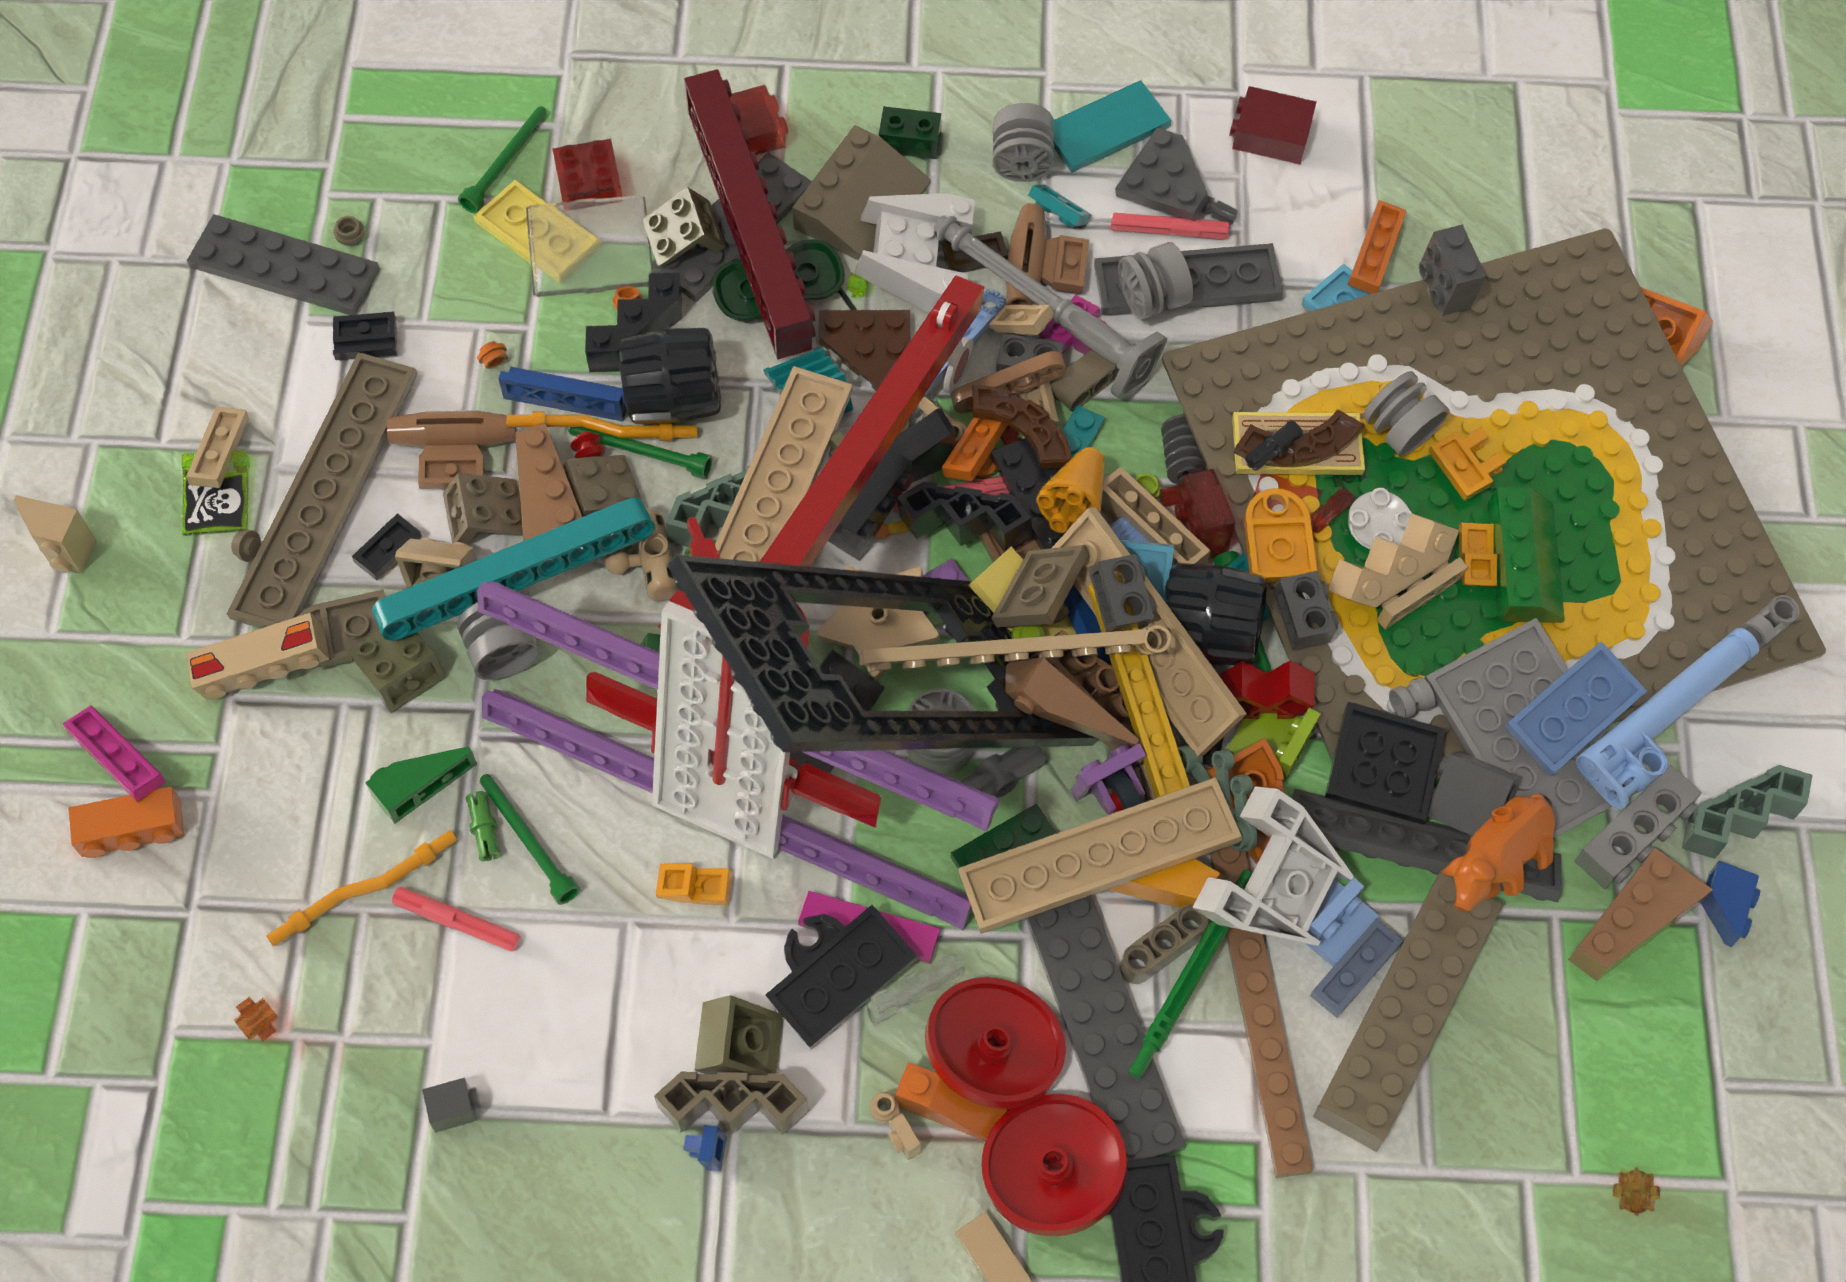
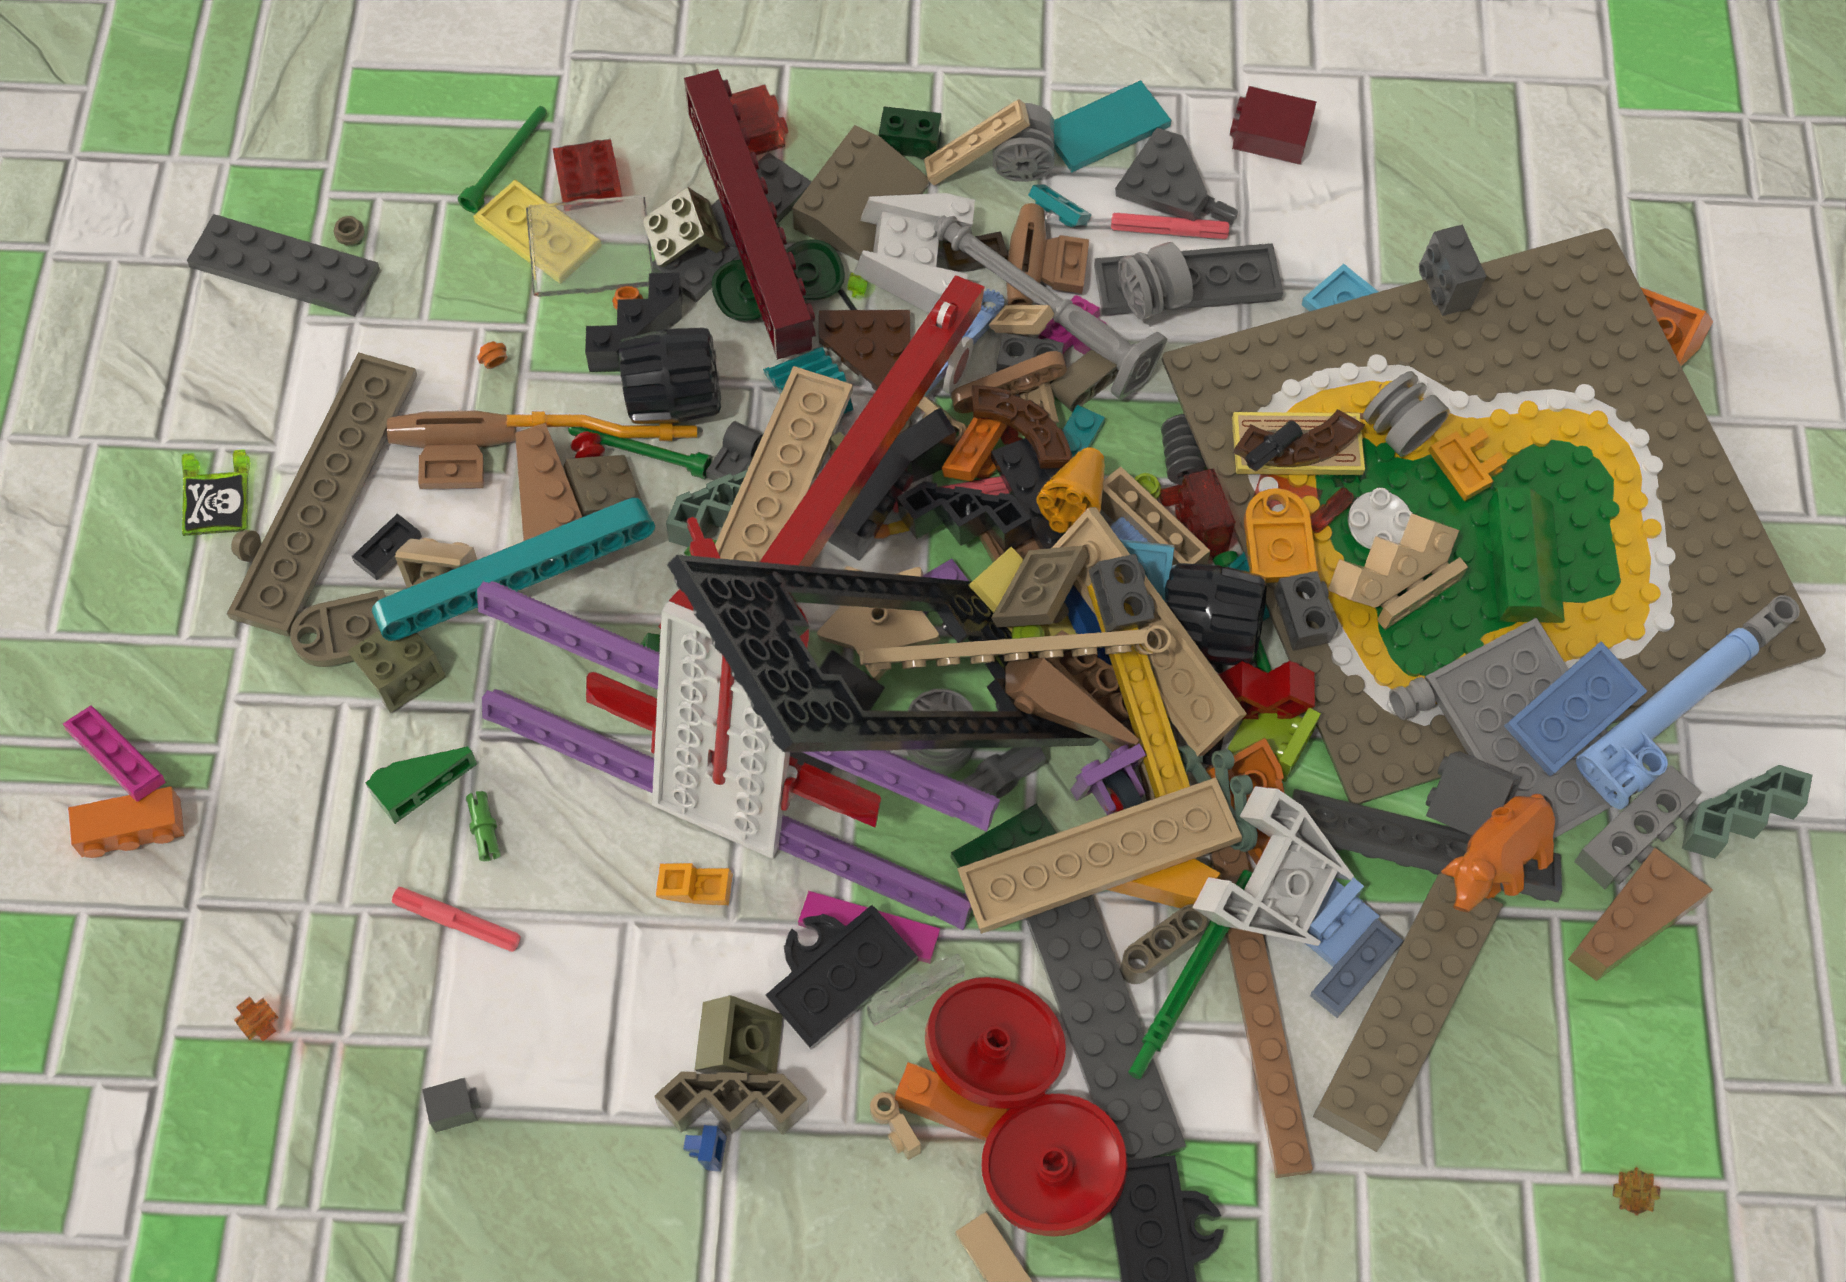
(58, 533): tan slope -> none
(217, 447): tan plate -> none
(257, 656): tan brick -> none
(301, 920): light orange bar -> none
(364, 333): black plate -> none
(482, 505): dark tan bracket -> none
(494, 646): light grey wheel -> none
(563, 393): blue fence -> none
(563, 887): green piece -> none
(661, 586): tan piece -> none
(737, 451): none -> dark grey plate
(976, 142): none -> tan tile
(1377, 247): orange plate -> none
(1385, 763): black plate -> none
(1477, 552): light orange slope -> none
(1731, 901): blue slope -> none

